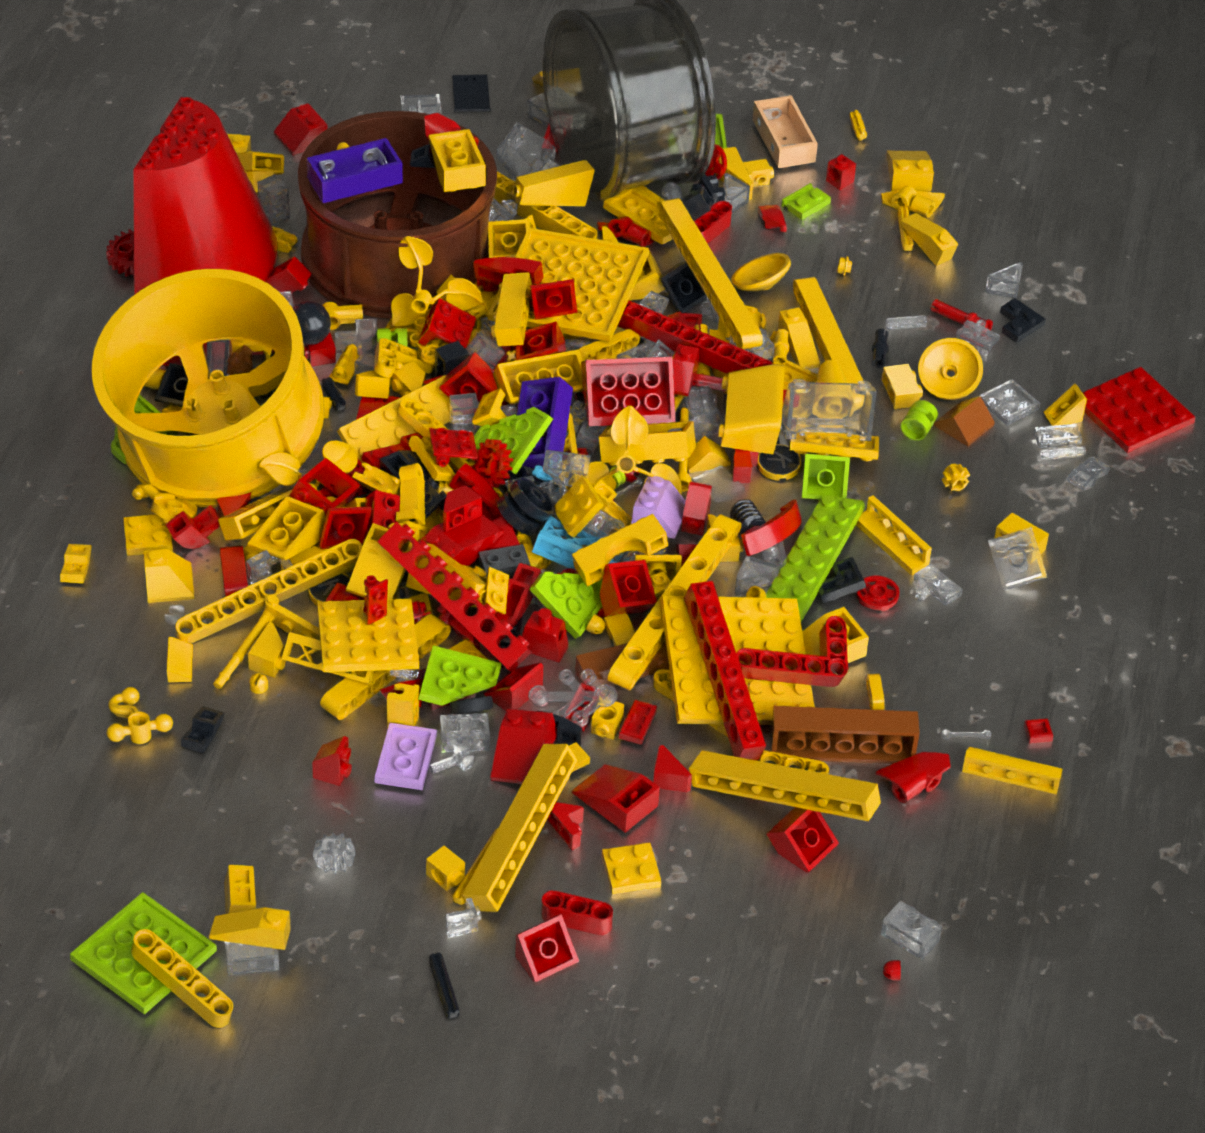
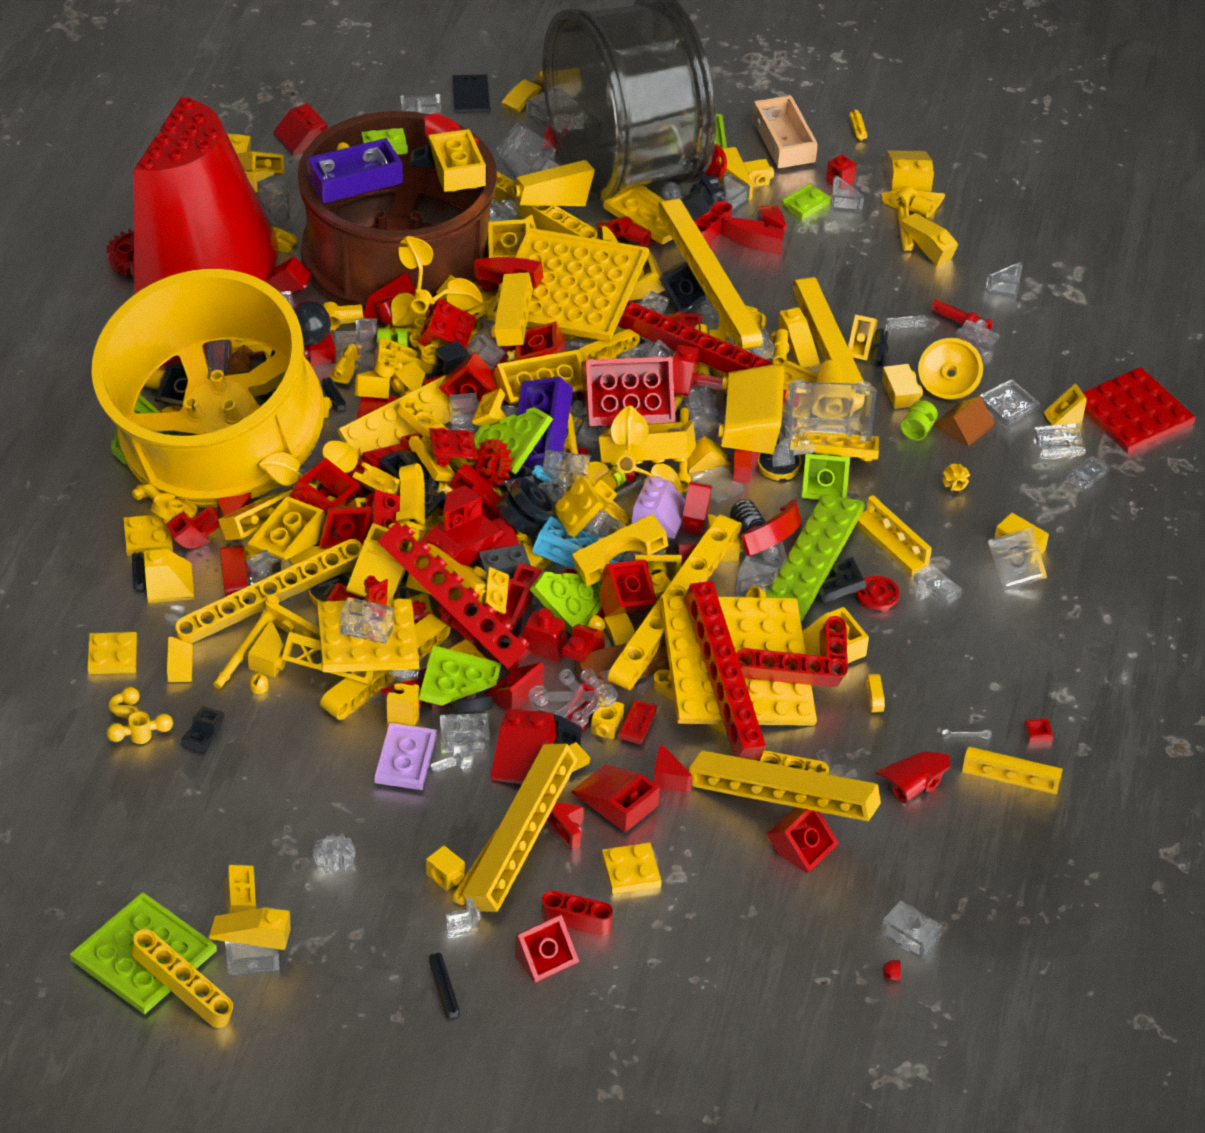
(76, 563): yellow slope -> none
(112, 653): none -> yellow plate
(138, 571): none -> black axle
(333, 761): red slope -> none
(366, 620): none -> clear brick
(380, 302): none -> red panel
(395, 137): none -> lime plate
(519, 95): none -> yellow slope
(553, 299): red slope -> none
(583, 642): none -> red brick
(753, 234): none -> red slope
(761, 272): yellow dish -> none
(785, 452): none -> clear brick
(844, 265): yellow plate -> none
(845, 197): none -> clear slope
(845, 734): dark orange brick -> none
(862, 337): none -> yellow slope
(1023, 320): black plate -> none

